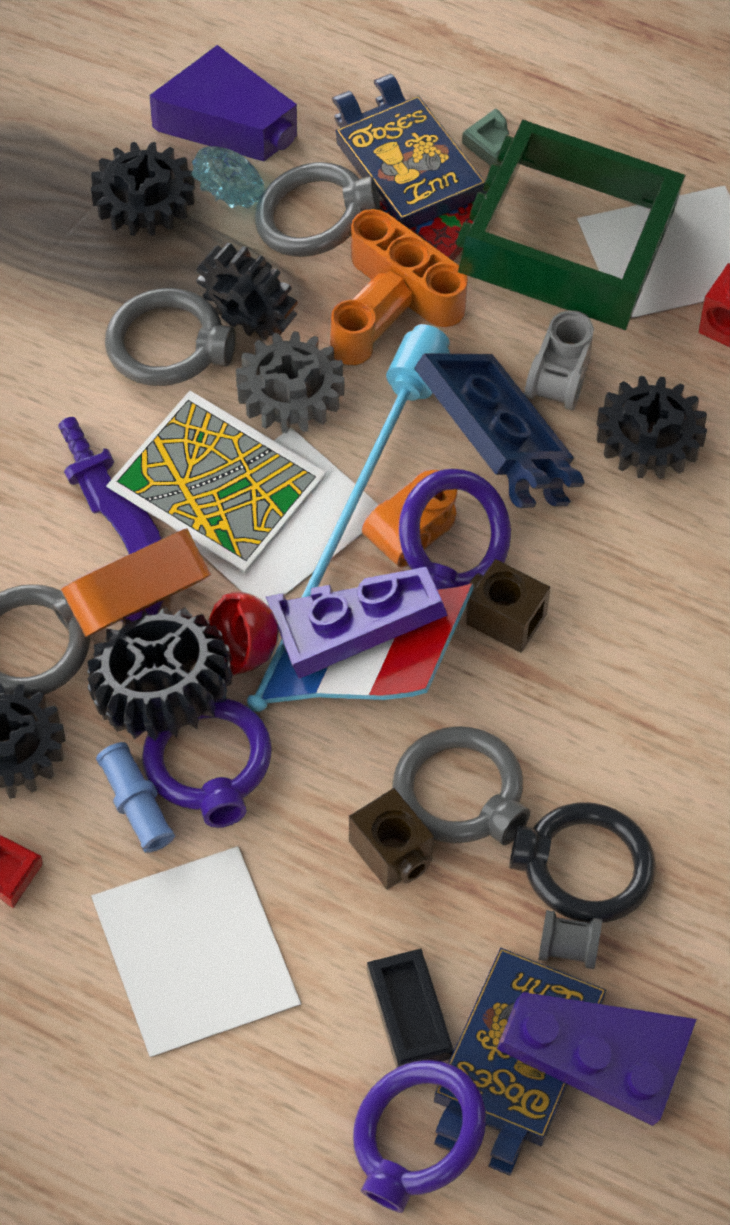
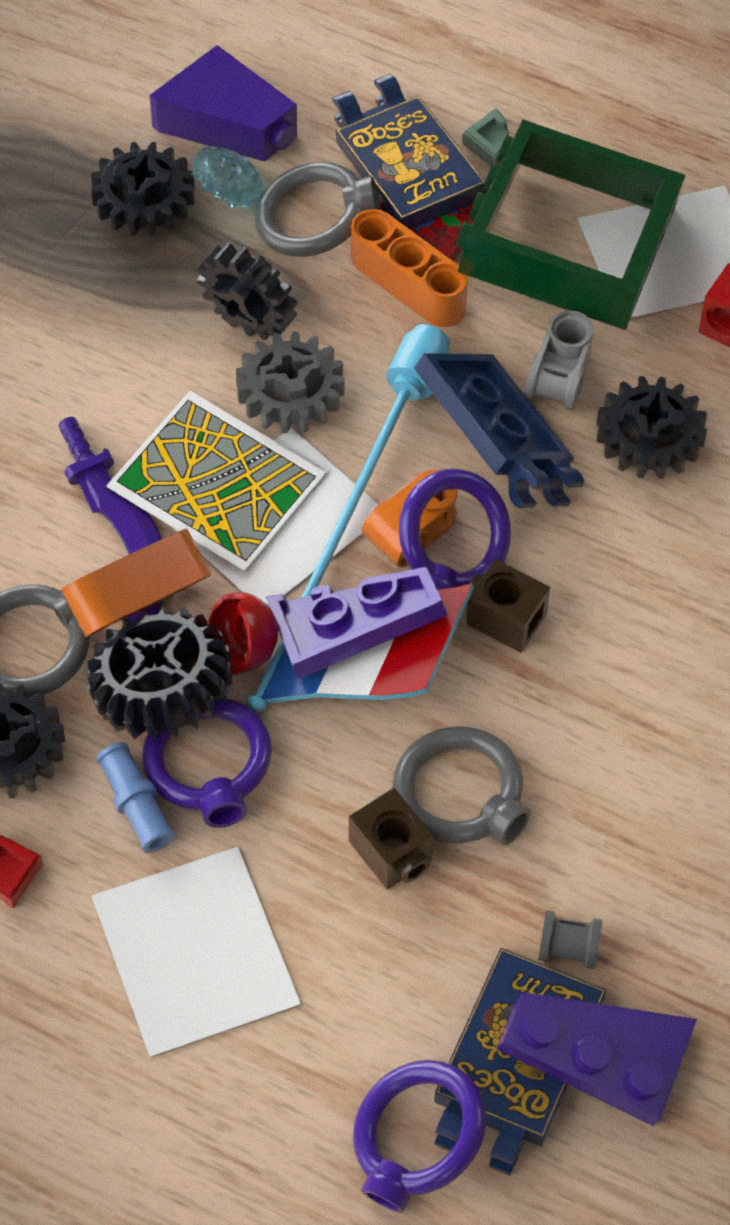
(213, 344): dark grey piece -> none
(365, 318): orange piece -> none
(409, 1008): black tile -> none
(532, 850): black piece -> none

